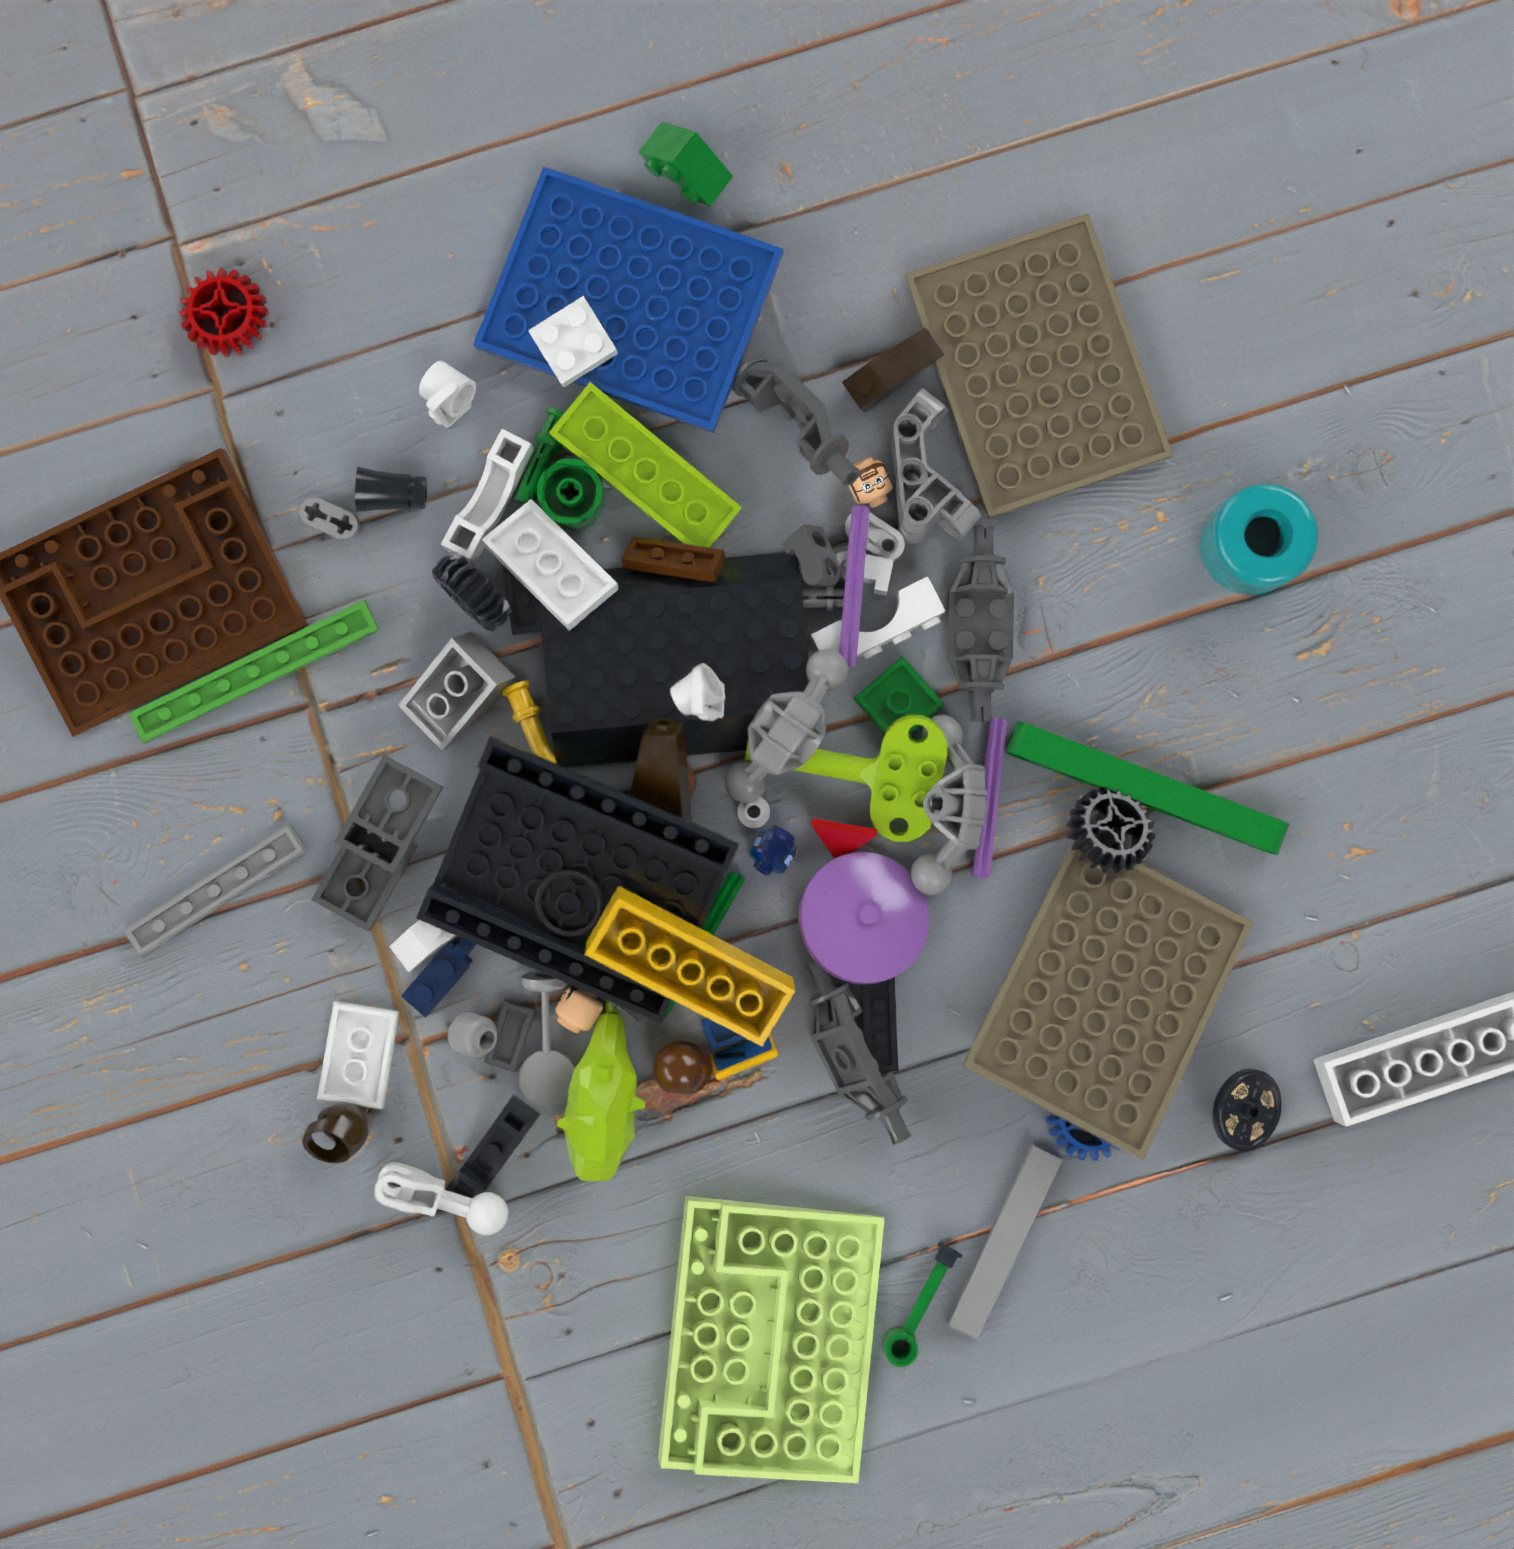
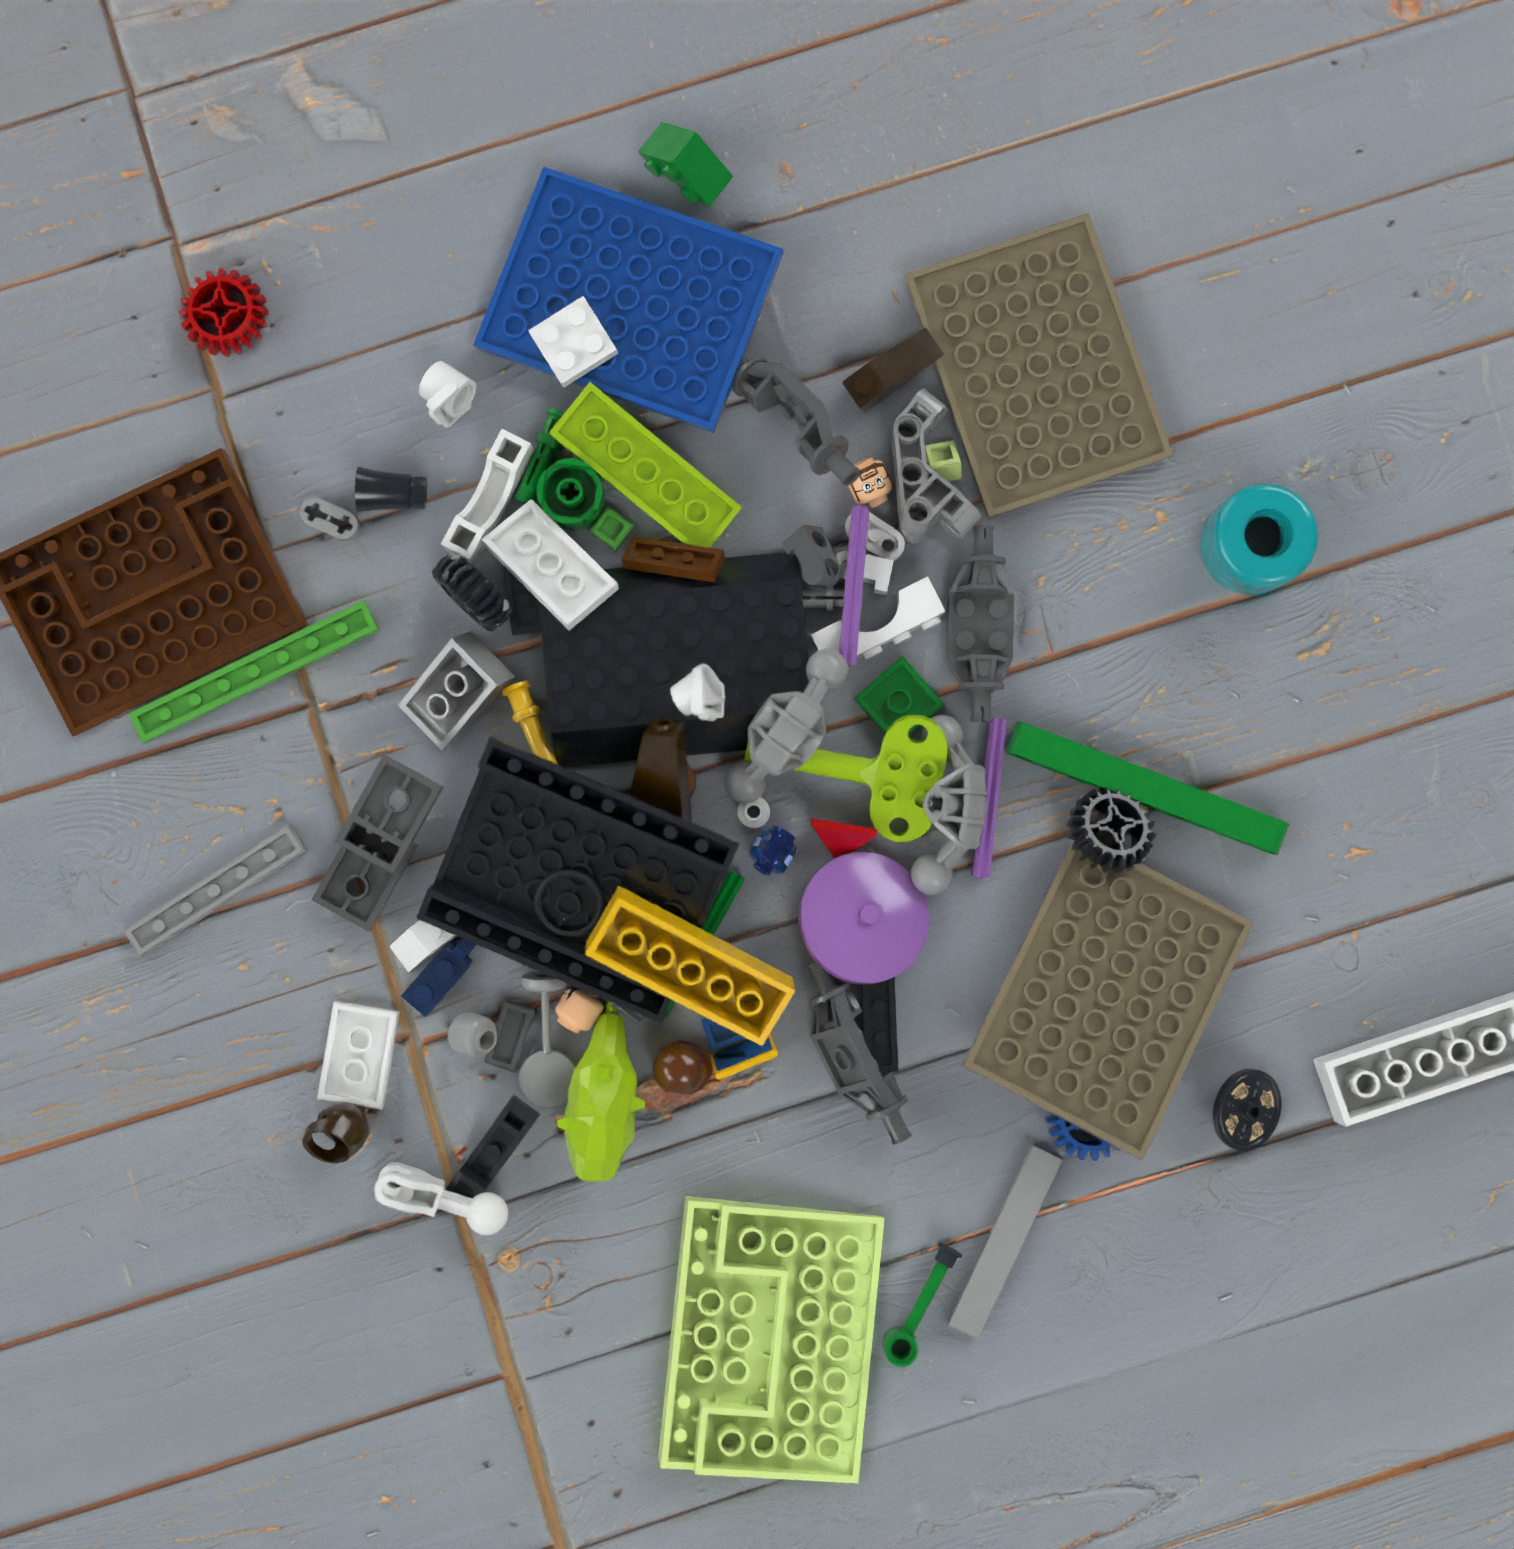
(611, 529): none -> bright green tile
(944, 460): none -> yellowish green slope

